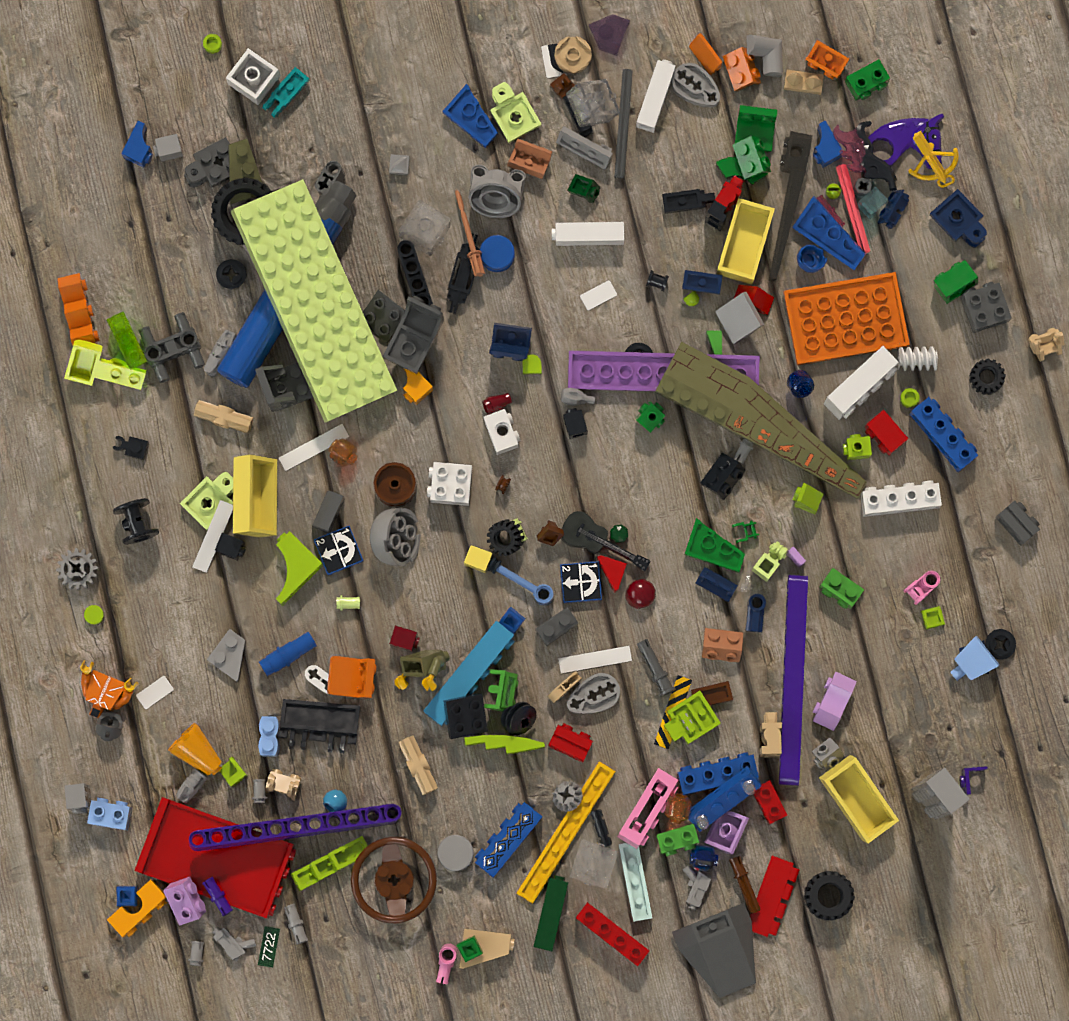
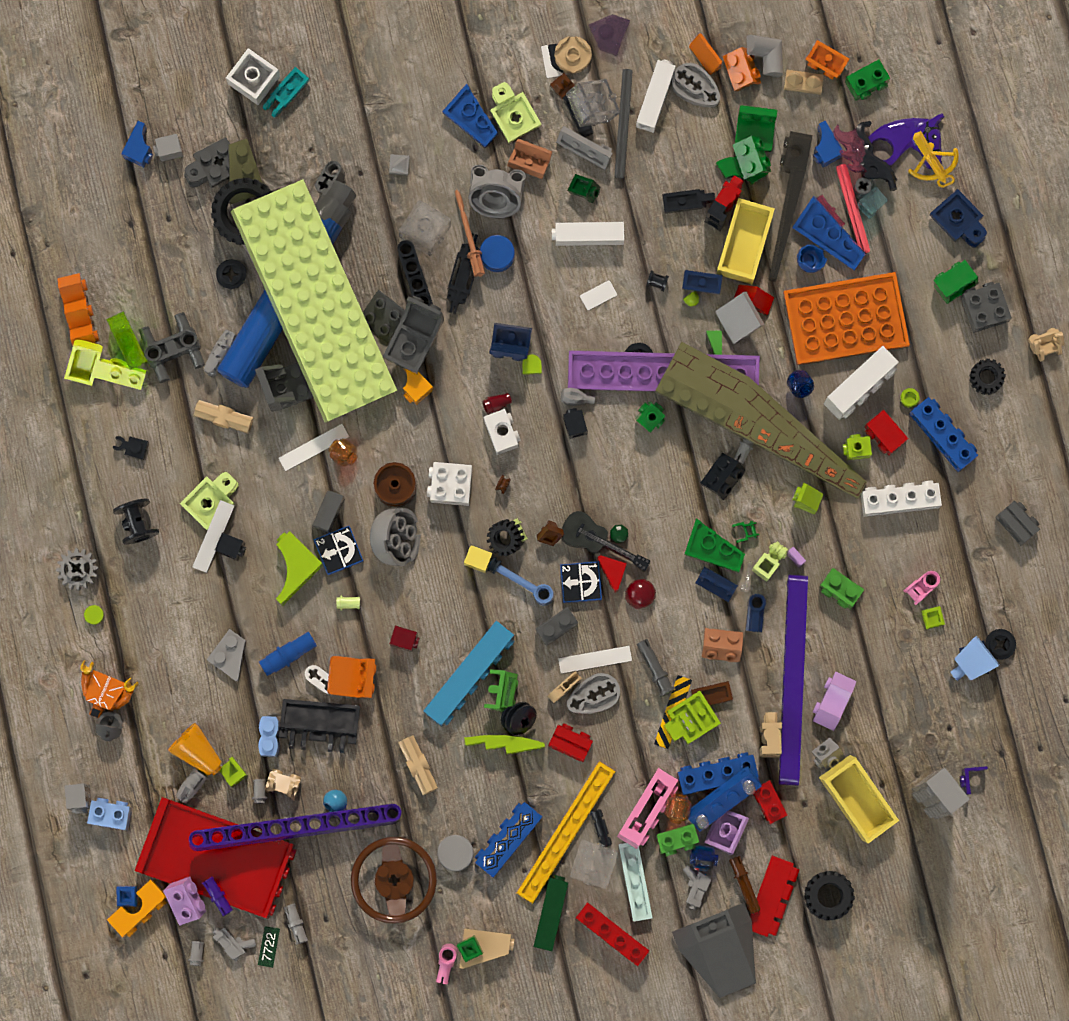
(154, 692): white sticker -> none
(212, 43): lime tile -> none
(255, 496): light yellow piece -> none
(328, 864): lime slope -> none
(422, 665): olive torso -> none
(465, 716): black plate -> none
(512, 620): blue tile -> none
(571, 802): light grey gear -> none
(833, 194): lime hinge -> none
(888, 215): dark blue hinge -> none
(917, 358): white piece -> none

